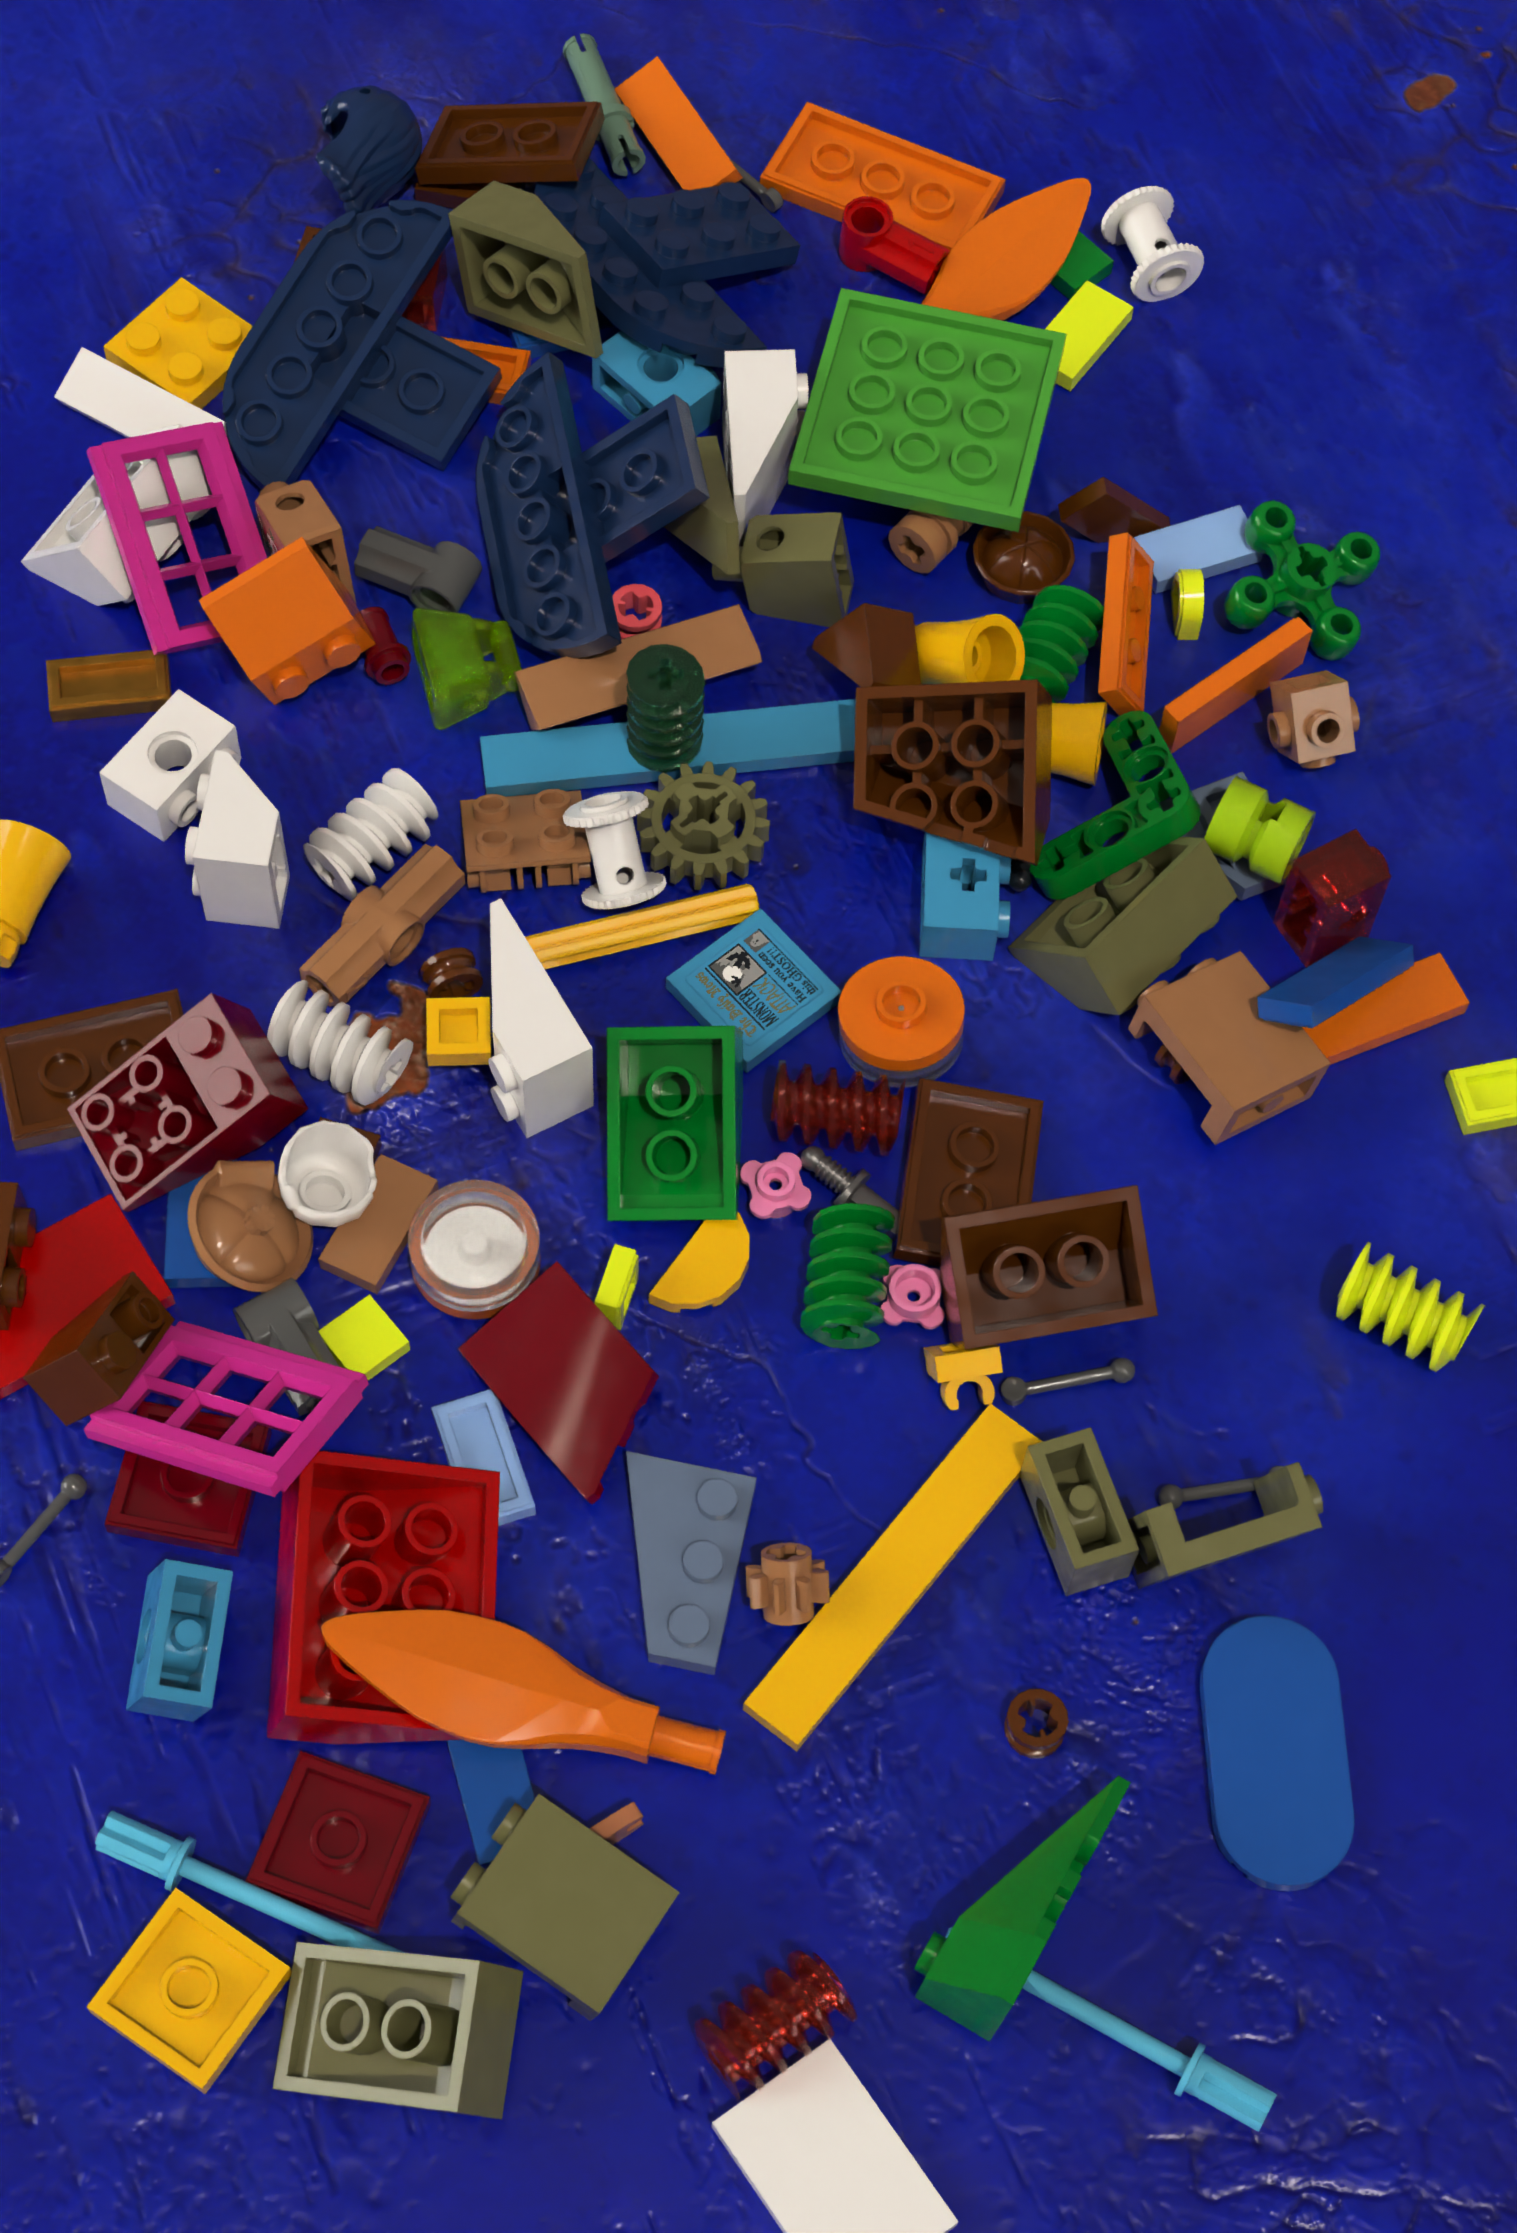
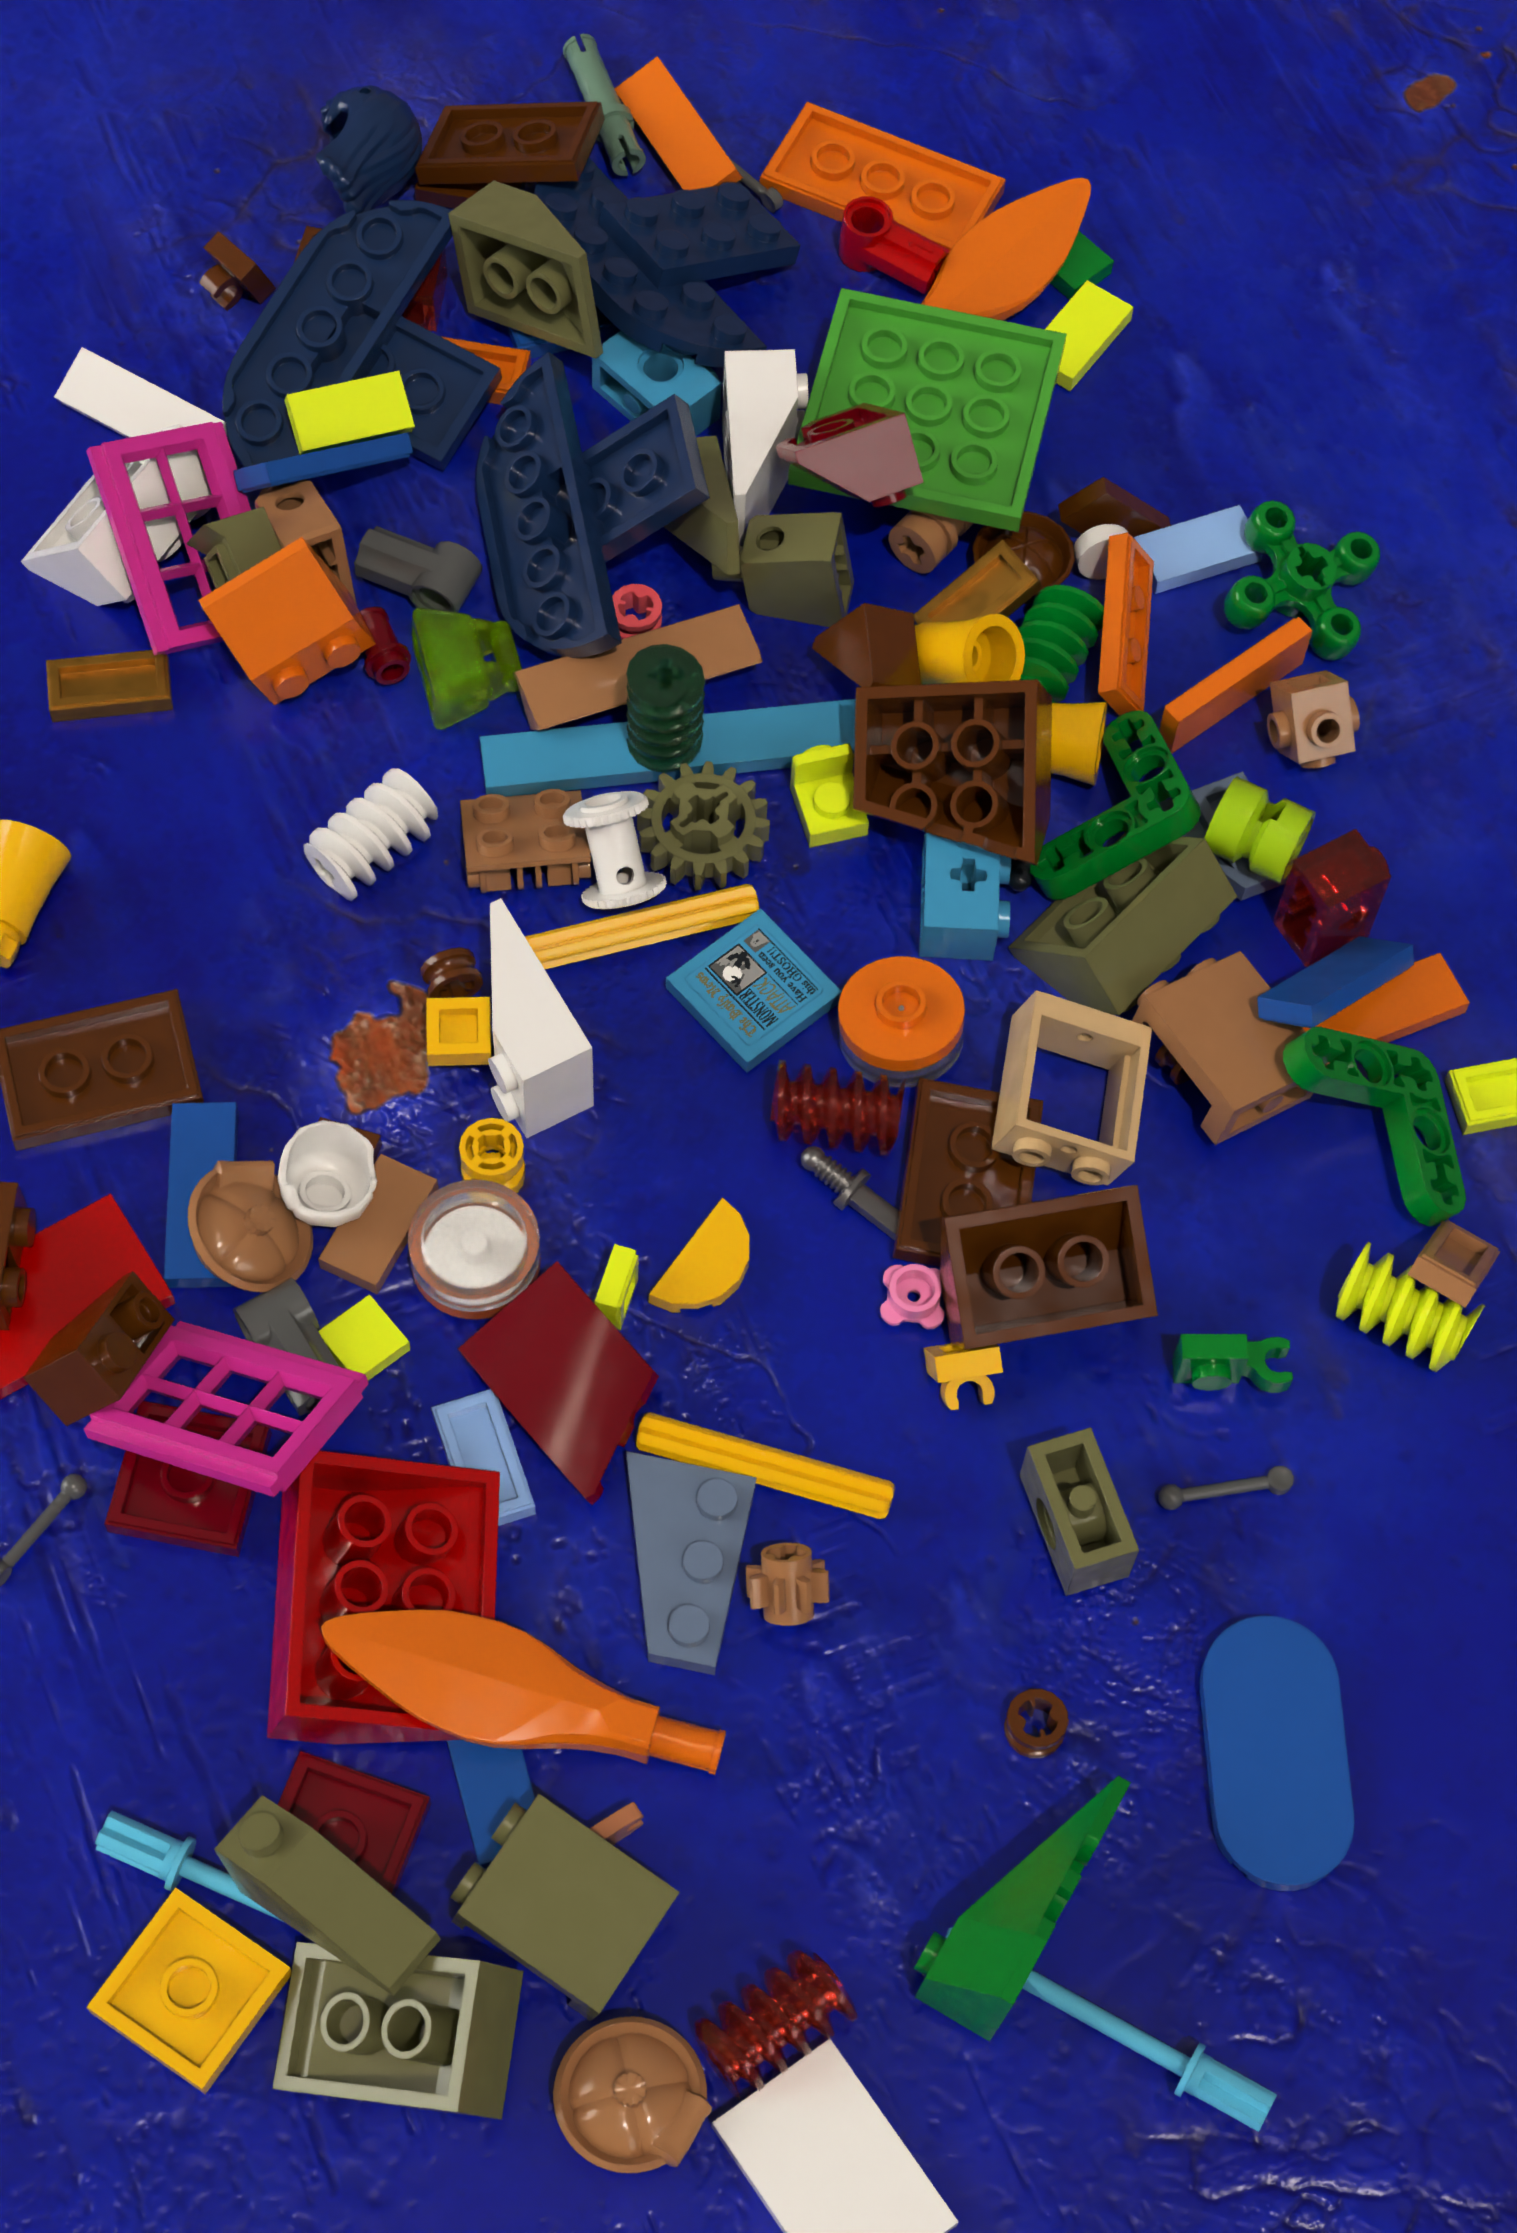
(176, 735): white brick -> none
(179, 1640): dark azure brick -> none
(181, 343): yellow plate -> none
(186, 1101): dark red slope -> none
(233, 274): none -> reddish brown tile
(235, 544): none -> olive window
(237, 849): white slope -> none
(322, 462): none -> blue tile
(324, 1895): none -> olive slope
(334, 1048): white piece -> none
(349, 412): none -> neon yellow tile
(383, 924): medium nougat piece -> none
(504, 1167): none -> yellow wheel
(631, 2095): none -> medium nougat piece
(674, 1122): green slope -> none
(770, 1465): none -> yellow axle
(778, 1203): bright pink plate -> none
(824, 795): none -> neon yellow bracket
(845, 1275): green piece -> none
(859, 452): none -> slope
(890, 1579): yellow tile -> none
(990, 586): none -> pearl gold tile
(1015, 1389): dark grey hinge -> none
(1090, 1038): none -> tan window
(1092, 550): none -> white tile
(1141, 223): white hose -> none
(1187, 603): neon yellow tile -> none
(1222, 1359): none -> green plate
(1289, 1509): olive panel -> none
(1426, 1176): none -> green beam
(1454, 1262): none -> medium nougat tile

